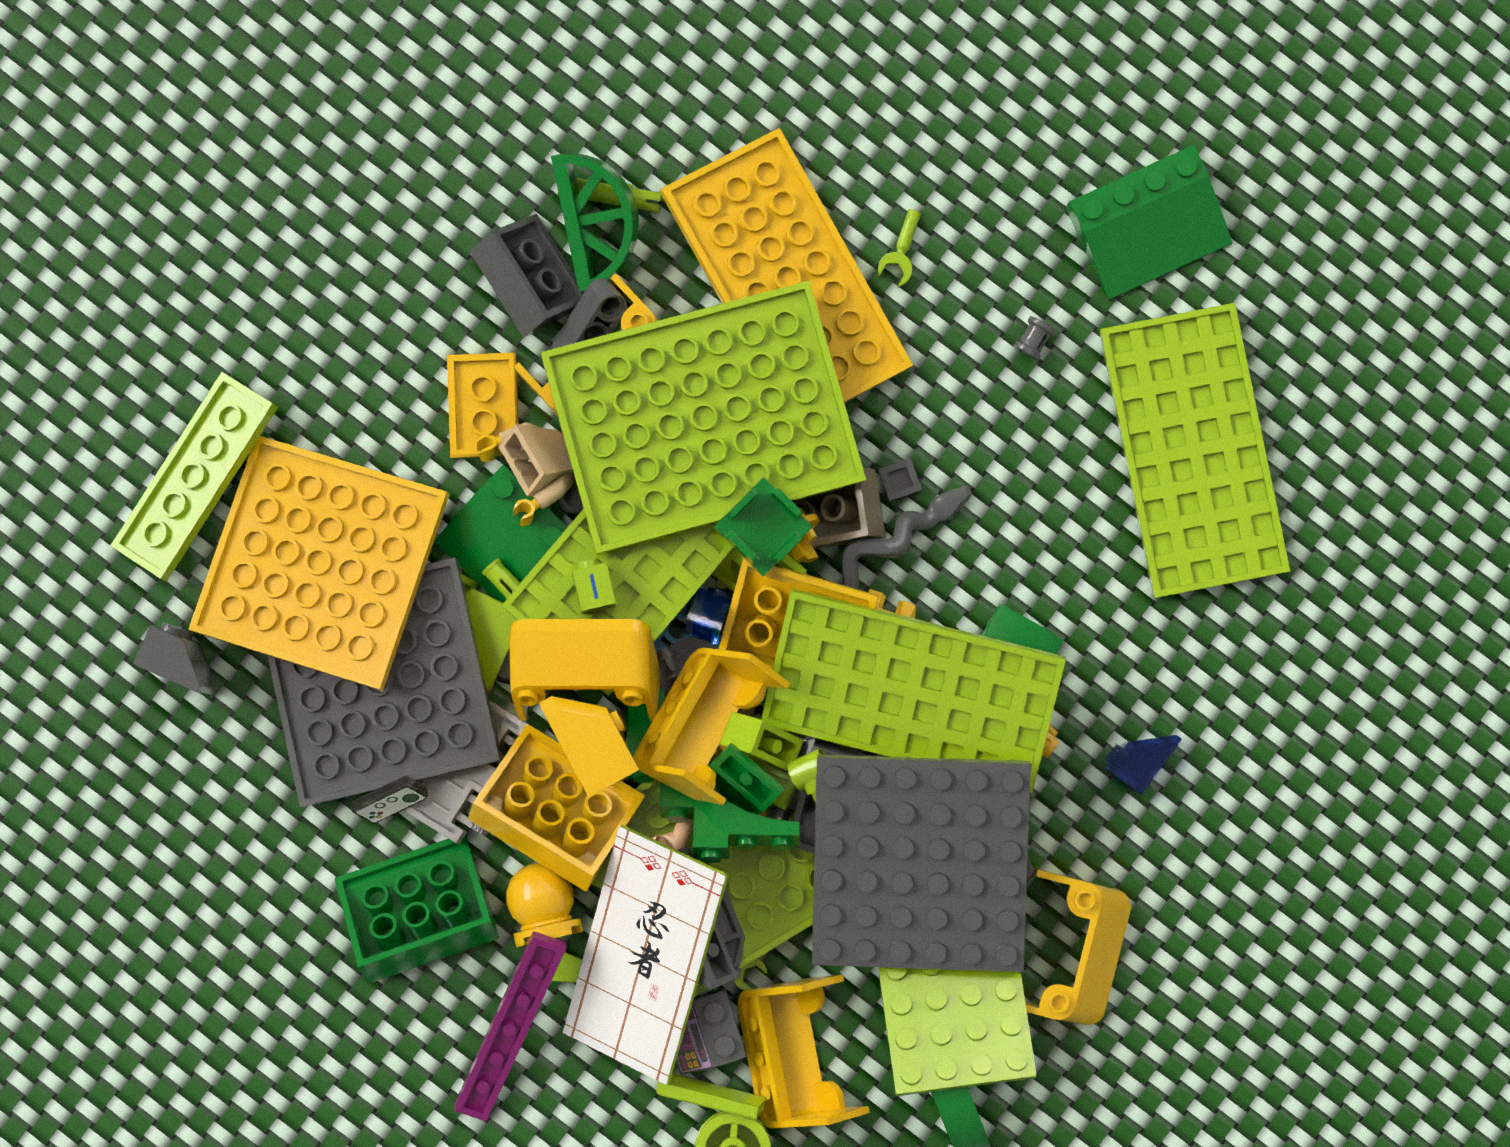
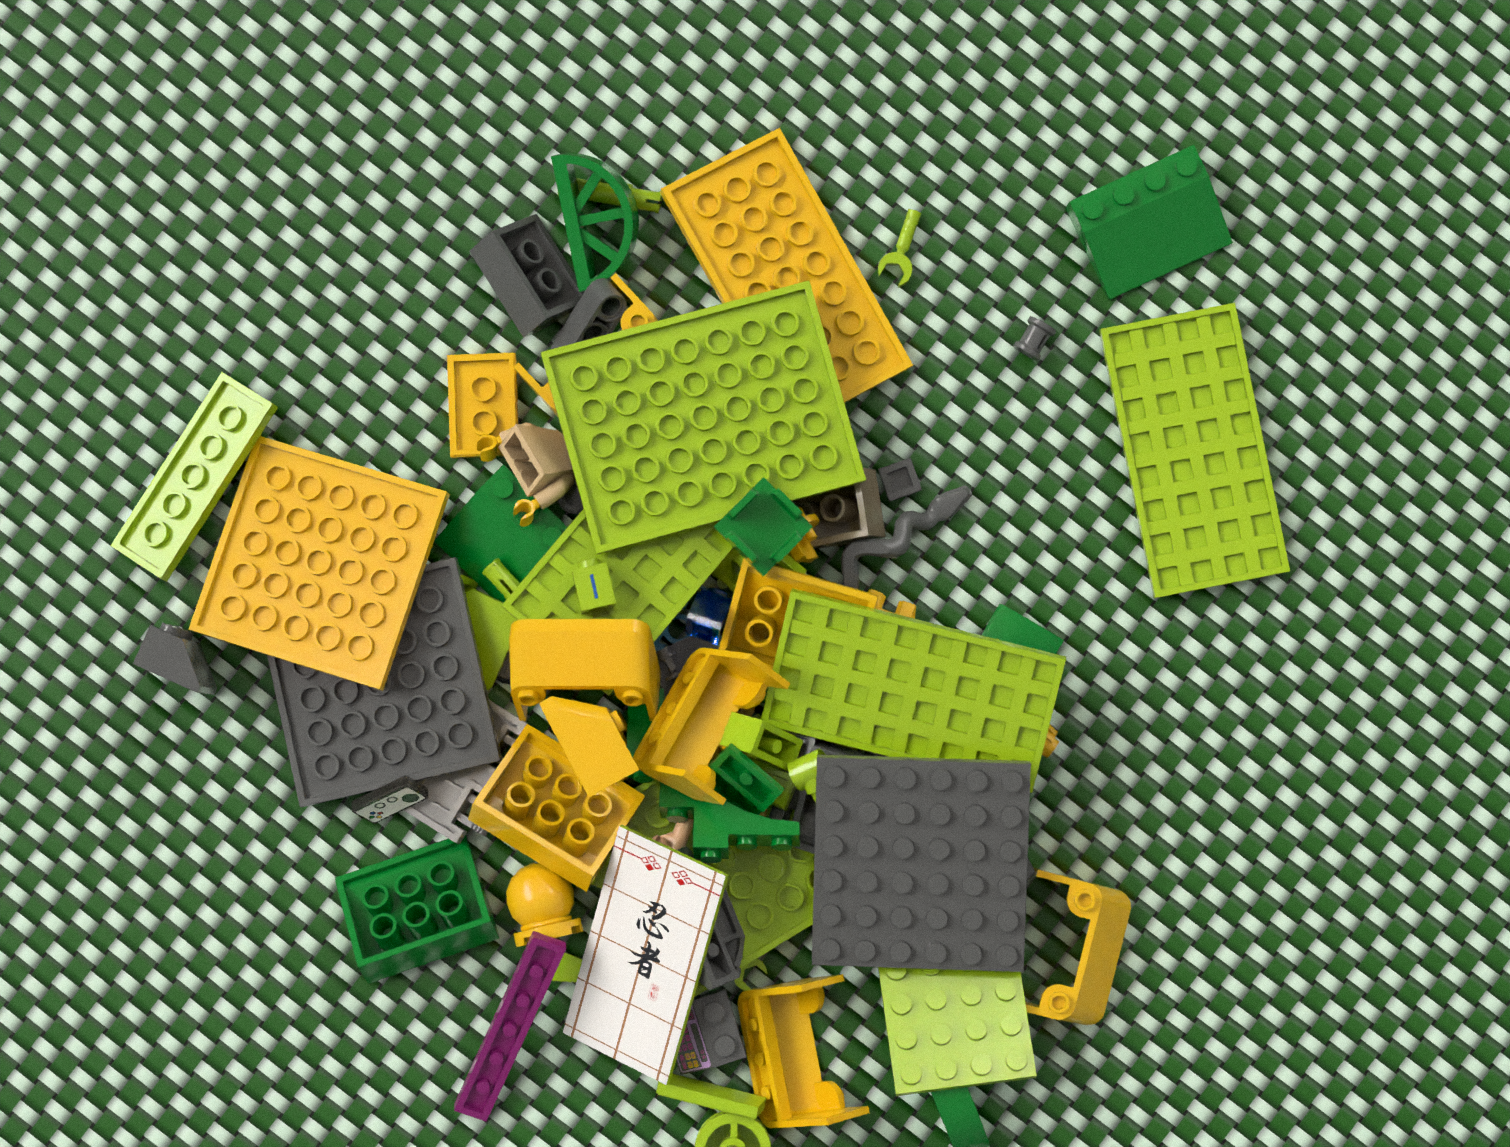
(1140, 760): clear blue slope -> none

